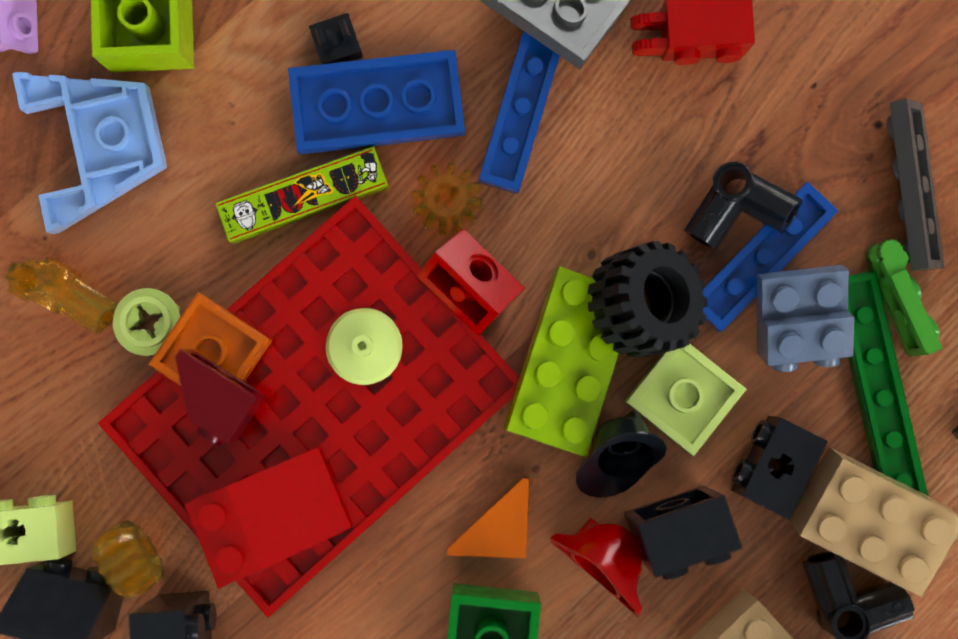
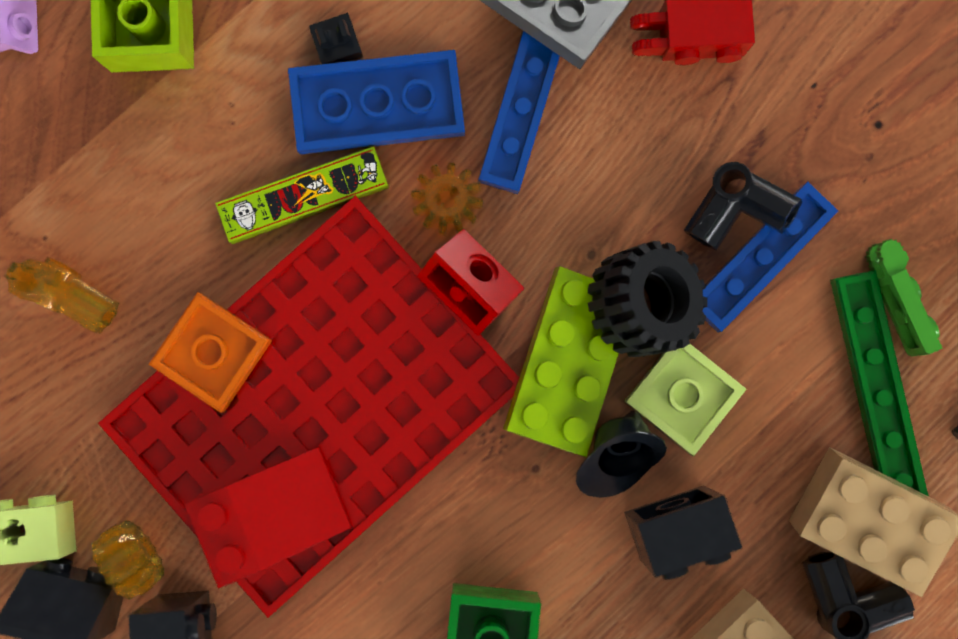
(111, 137): light blue wing -> none
(130, 314): yellowish green gear -> none
(216, 398): dark red slope -> none
(364, 346): yellowish green piece -> none
(500, 529): orange tile -> none
(608, 556): red hat -> none
(798, 454): black brick -> none
(804, 317): sand blue plate -> none
(914, 171): dark grey plate -> none

